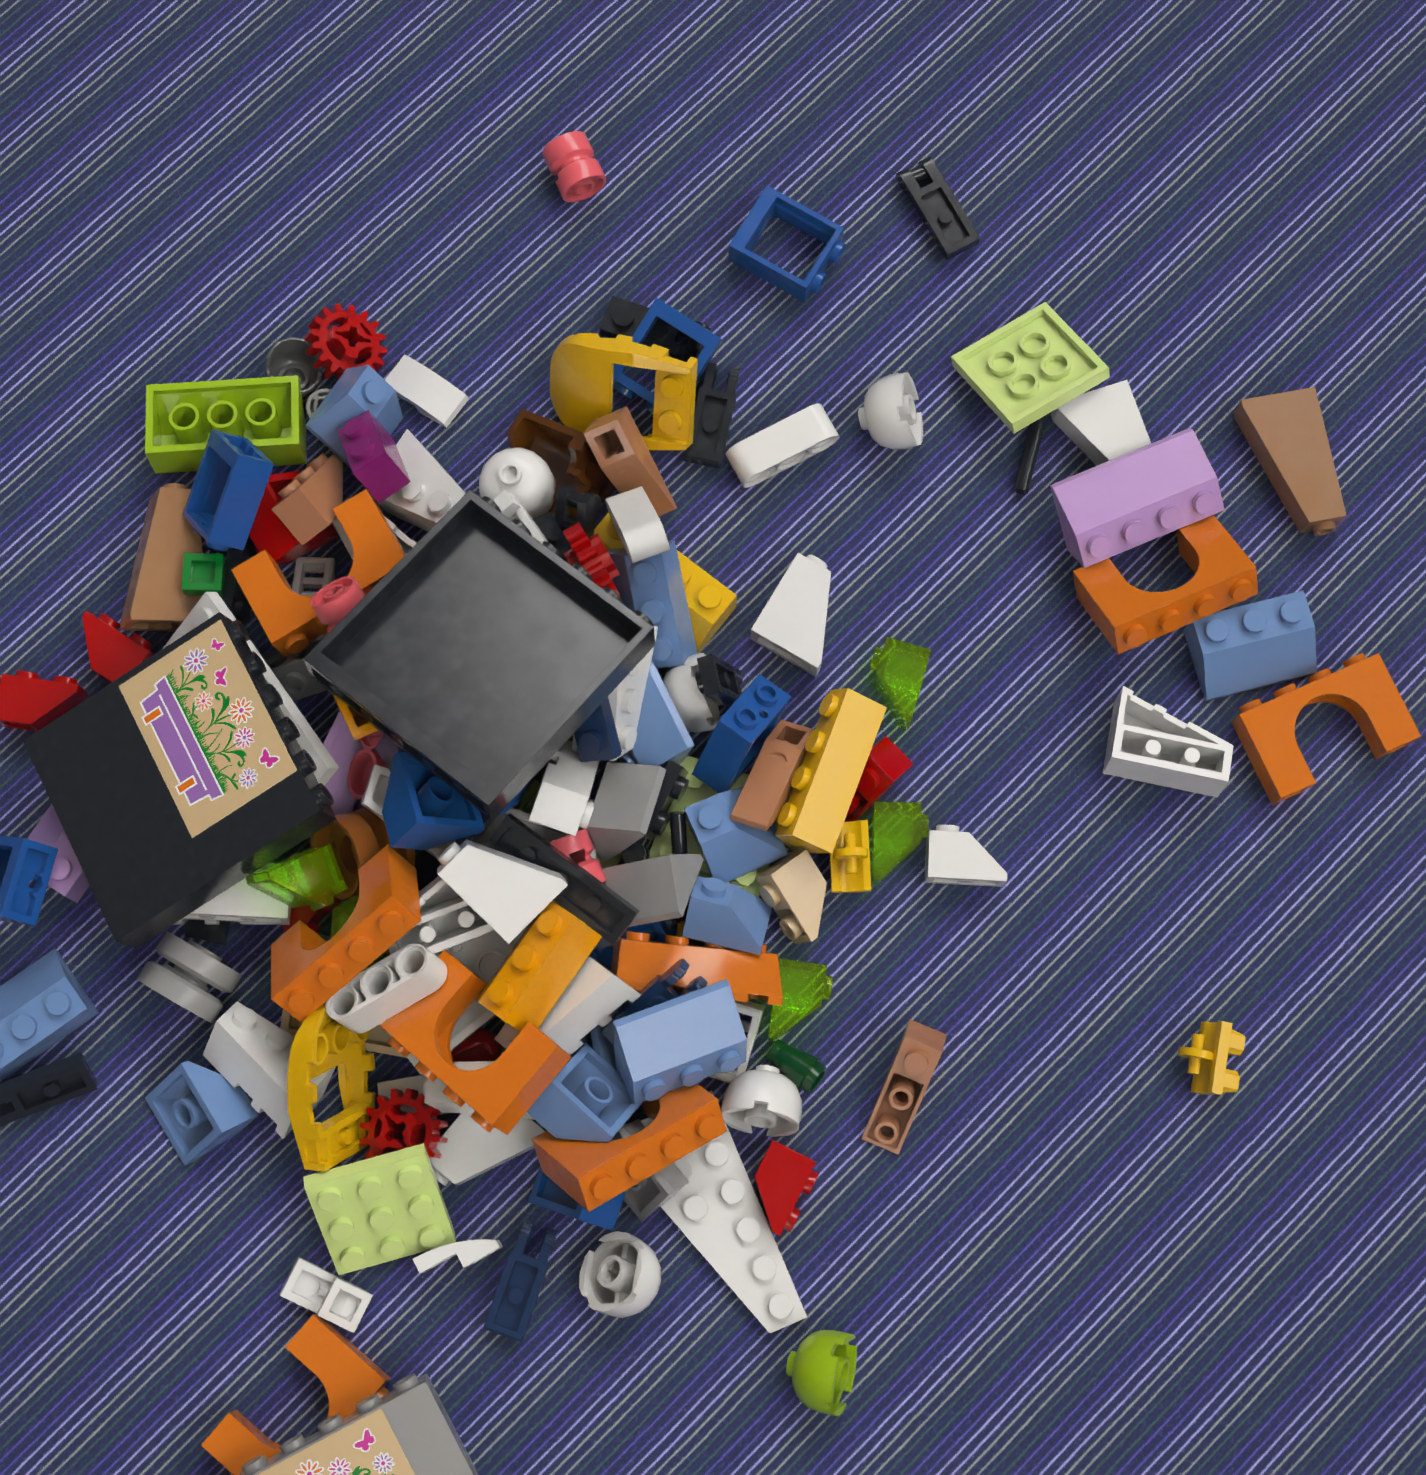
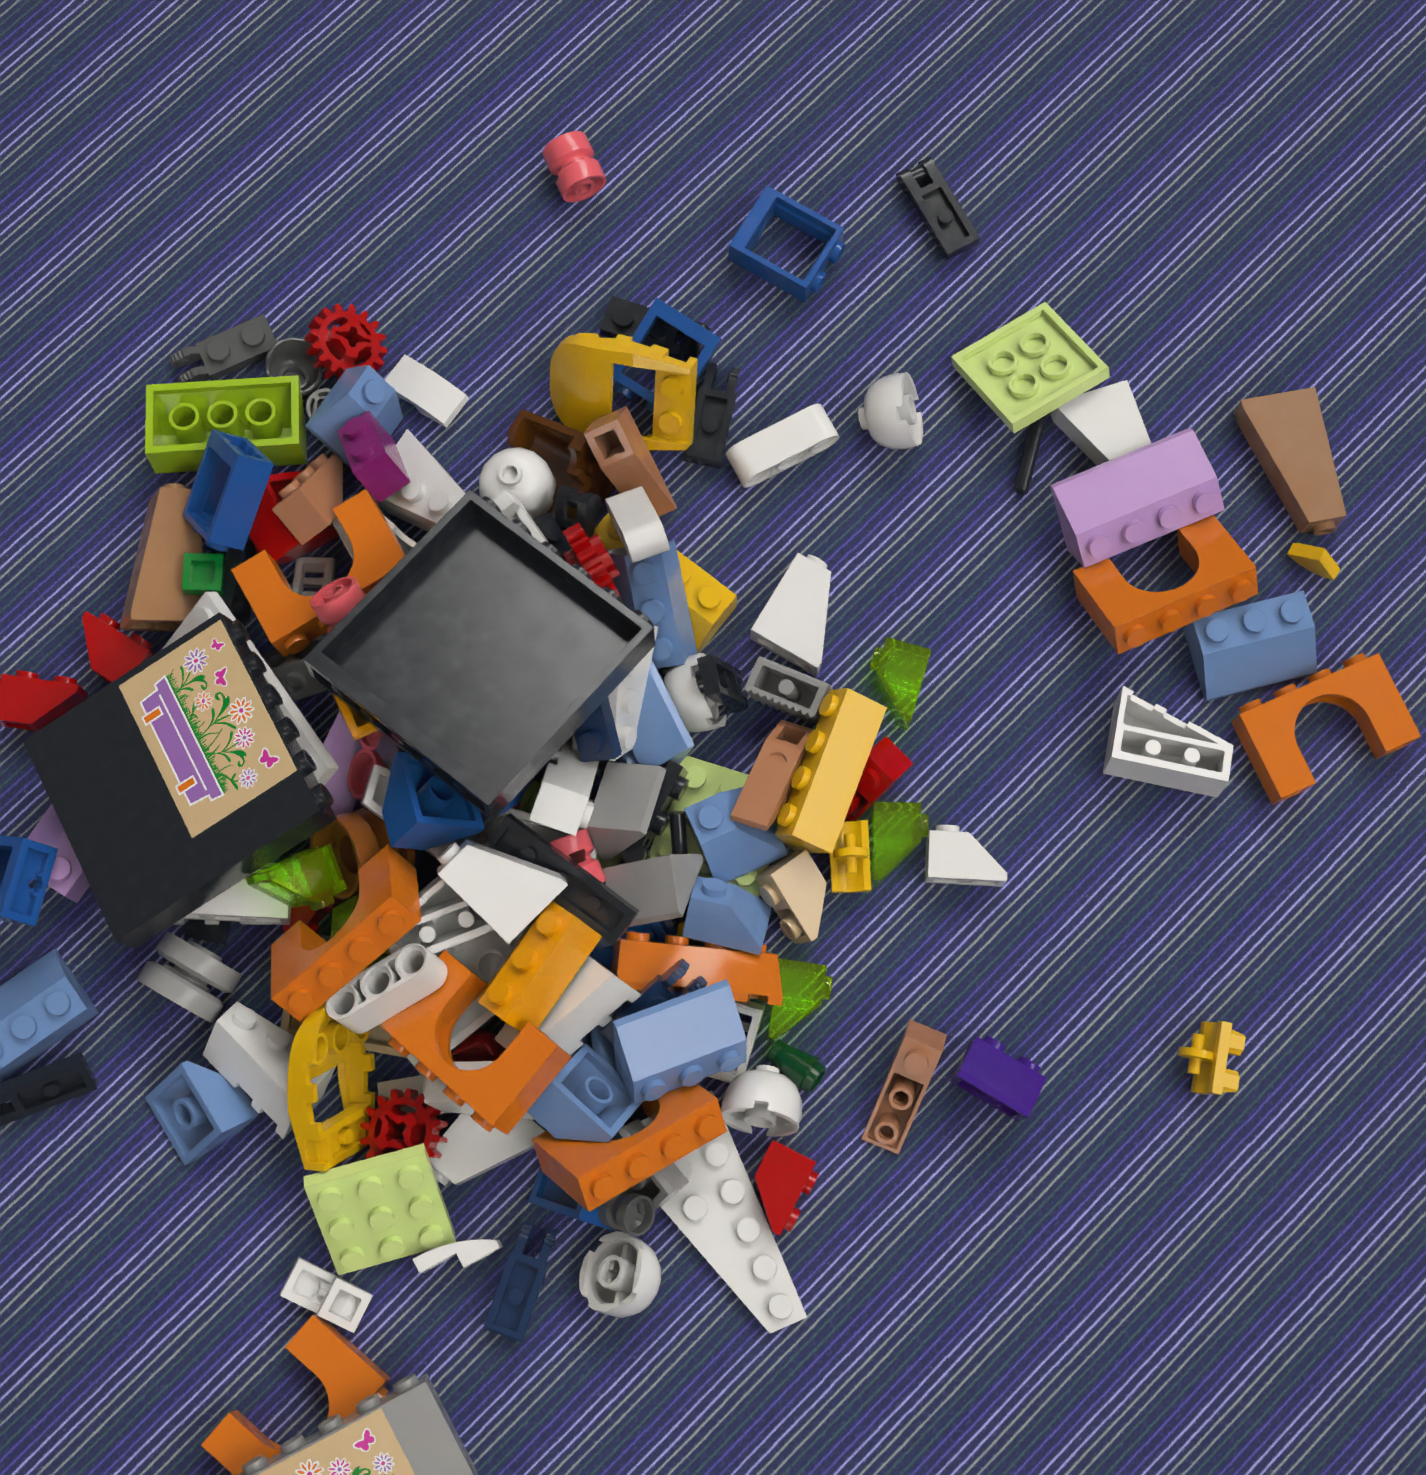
(226, 351): none -> dark grey hinge
(628, 1213): none -> dark grey wheel
(741, 734): blue window -> none
(787, 690): none -> light grey brick
(823, 1370): lime cylinder -> none
(998, 1078): none -> dark purple slope
(1314, 559): none -> yellow tile

